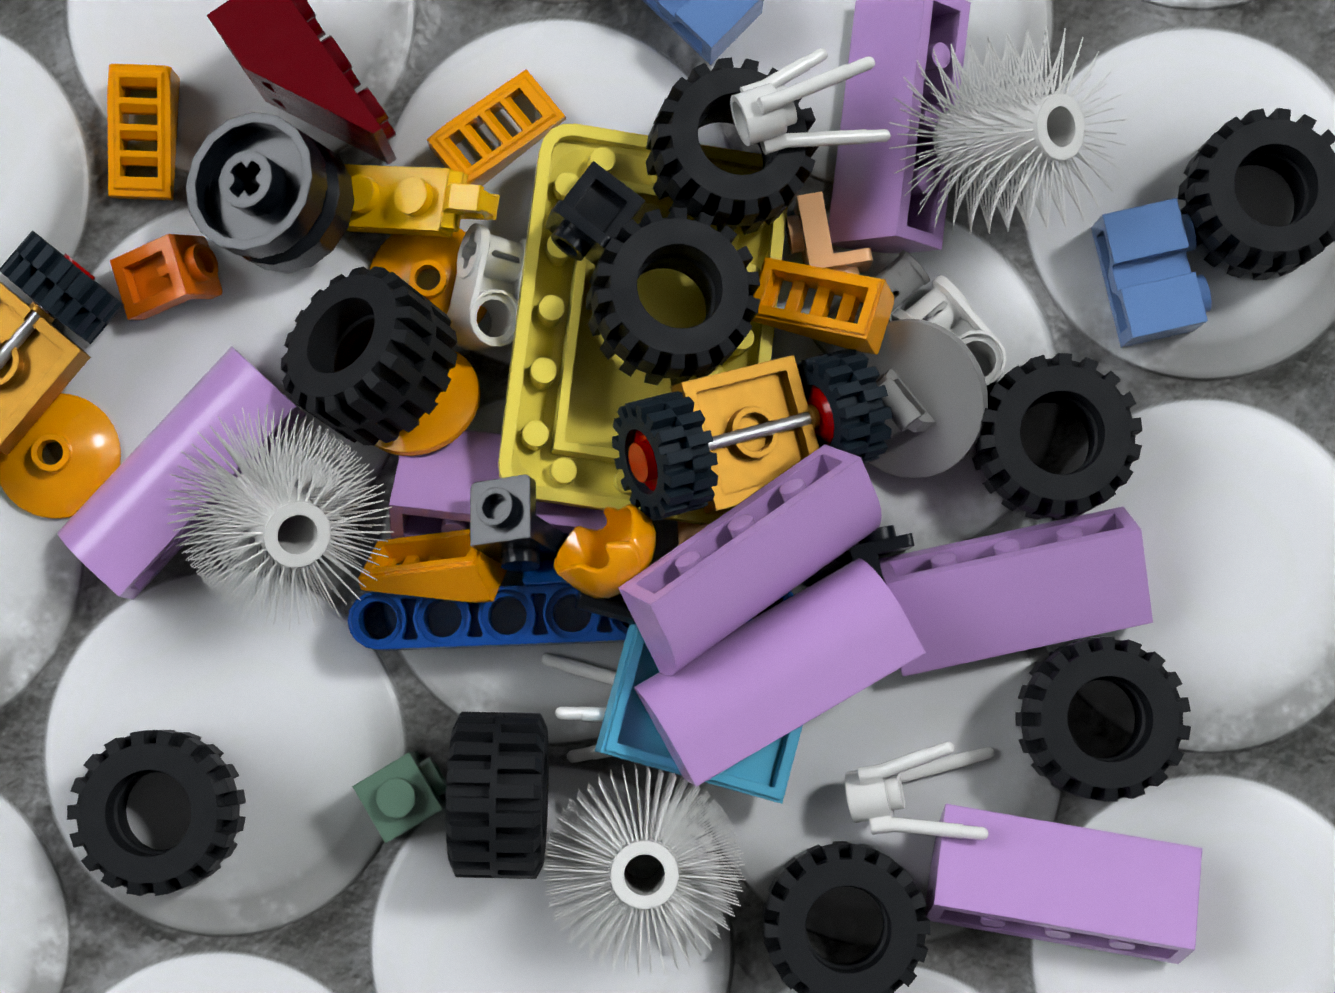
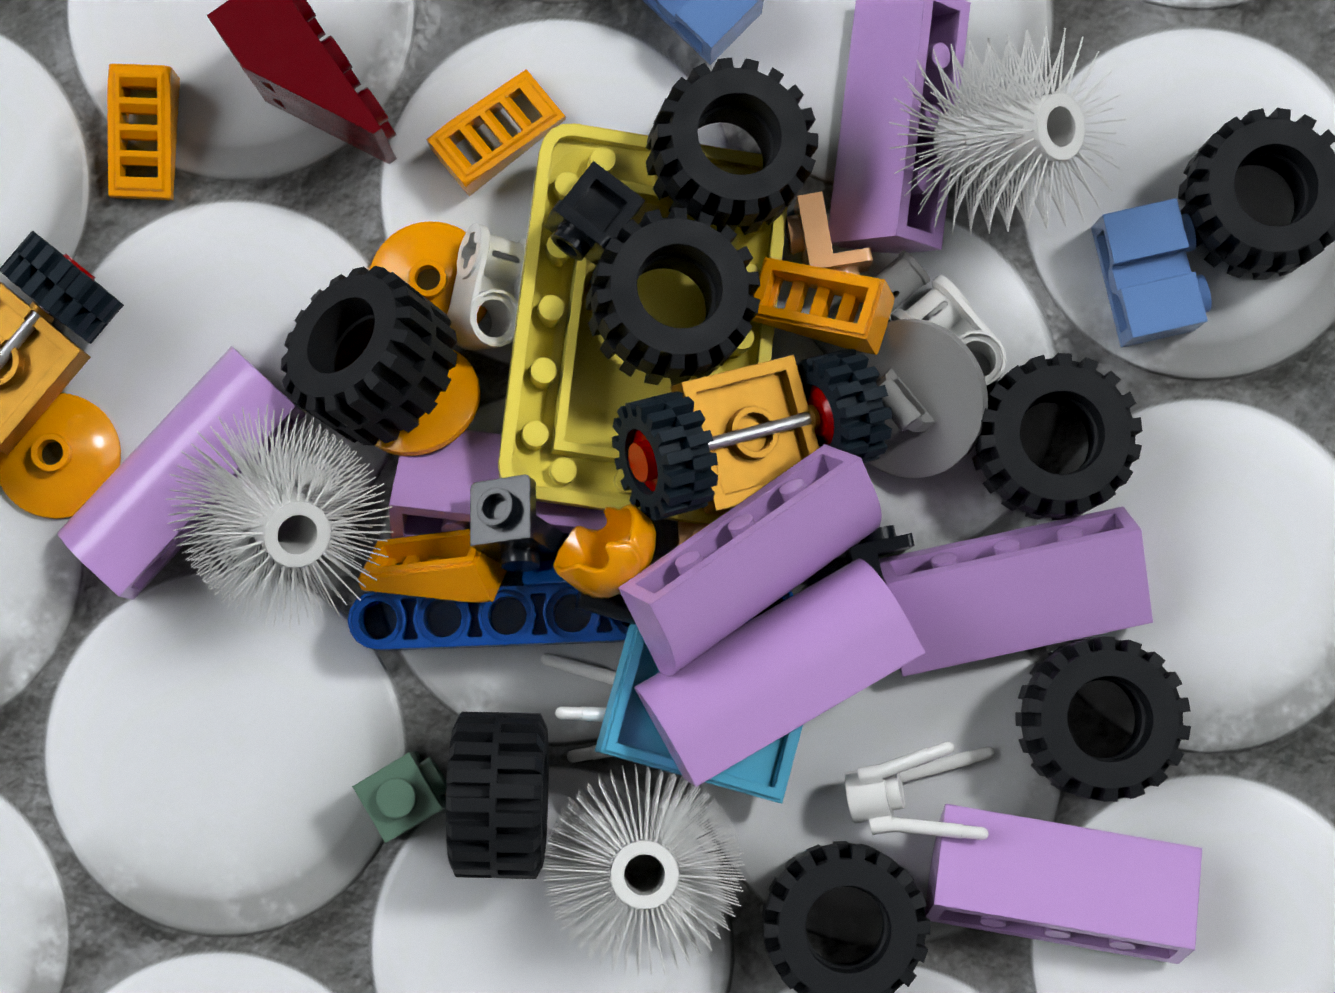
(104, 822): black tyre -> none
(166, 274): orange bracket -> none
(269, 193): black wheel -> none
(415, 200): yellow hinge -> none
(767, 107): white plant -> none

